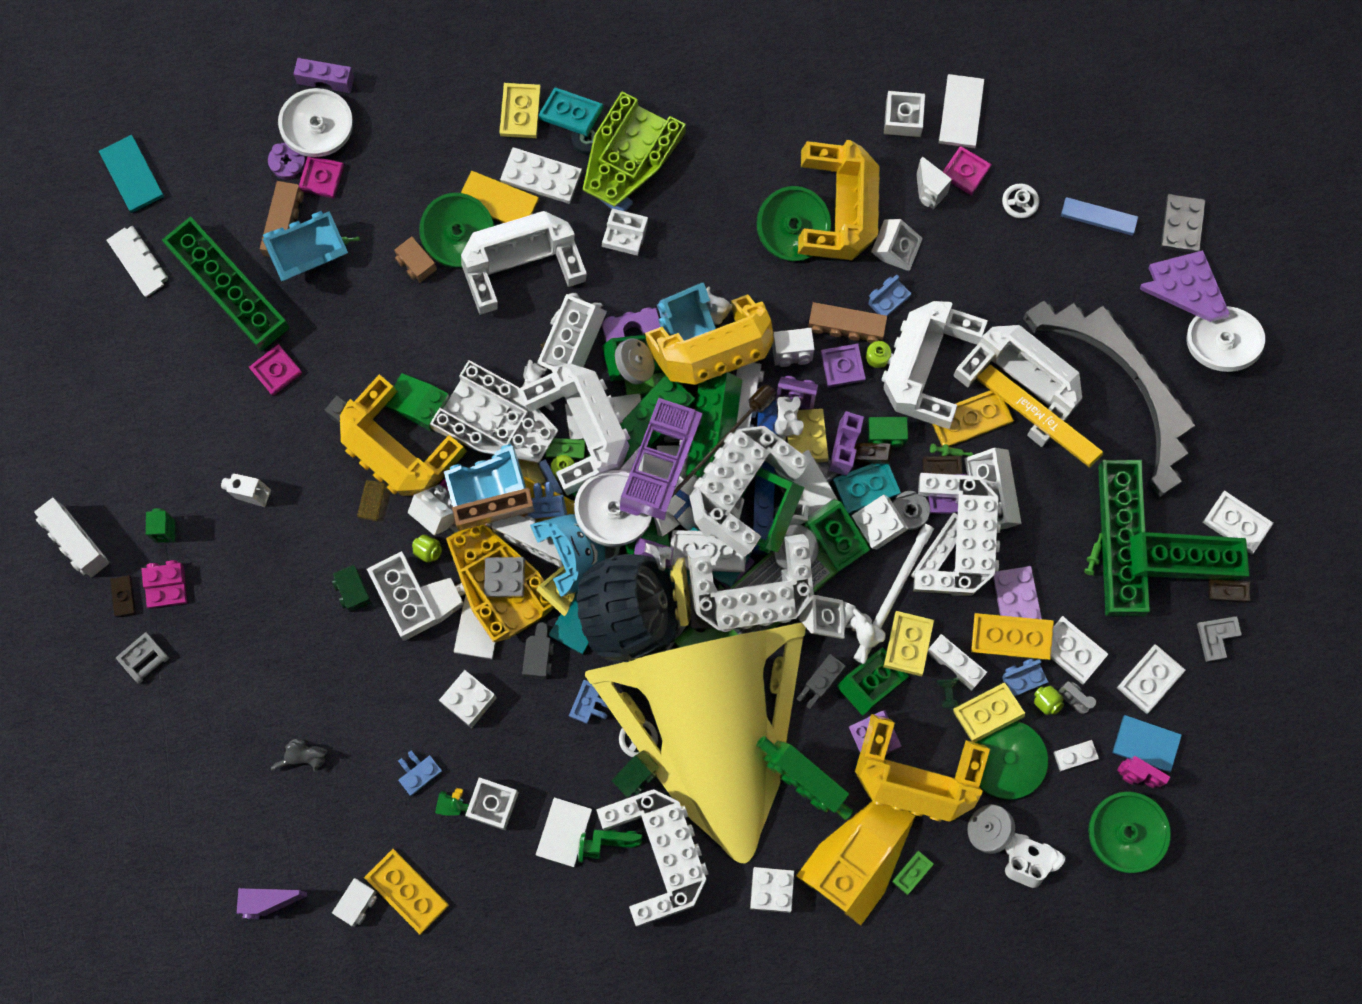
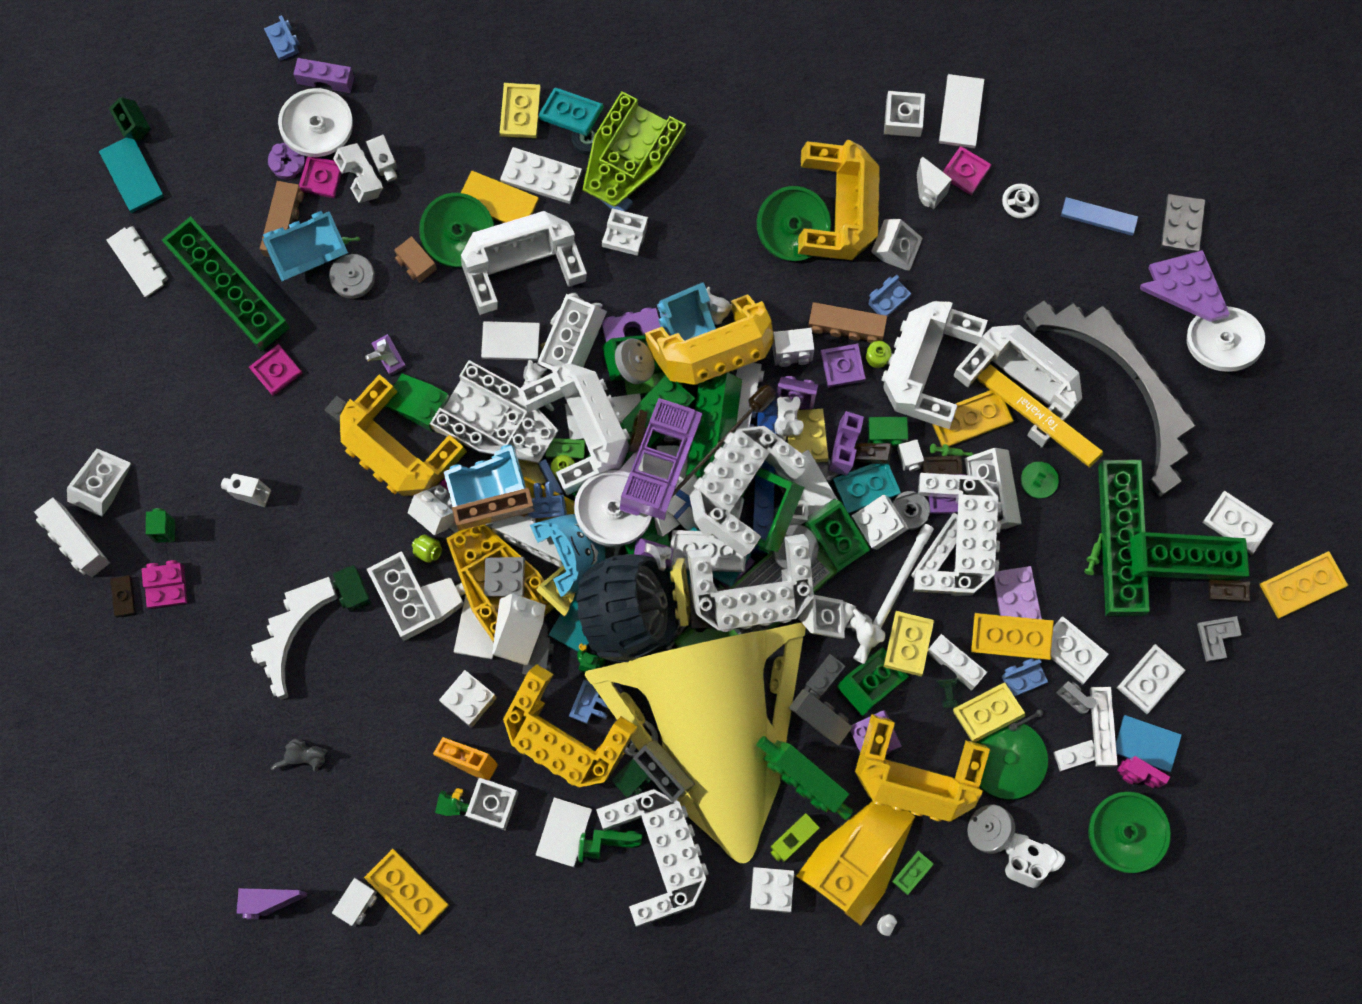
(98, 482): none -> white slope
(129, 119): none -> dark green brick
(139, 652): light grey plate -> none
(273, 651): none -> white arch
(281, 39): none -> medium blue bracket
(352, 276): none -> light grey wheel
(353, 160): none -> white arch
(371, 500): clear yellow tile -> none
(381, 153): none -> white torso
(387, 354): none -> piece
(419, 775): medium blue hinge -> none
(466, 758): none -> light orange slope
(510, 341): none -> white tile
(517, 628): none -> white slope
(554, 747): none -> yellow wedge
(587, 660): none -> green piece
(638, 431): none -> dark brown plate
(663, 771): none -> dark grey brick
(794, 838): none -> lime brick
(821, 716): none -> dark grey brick
(886, 924): none -> white piece
(910, 455): none -> white brick
(1012, 727): none -> dark grey hinge
(1039, 480): none -> green piece
(1048, 700): lime head -> none
(1103, 727): none -> white plate
(1303, 585): none -> yellow tile

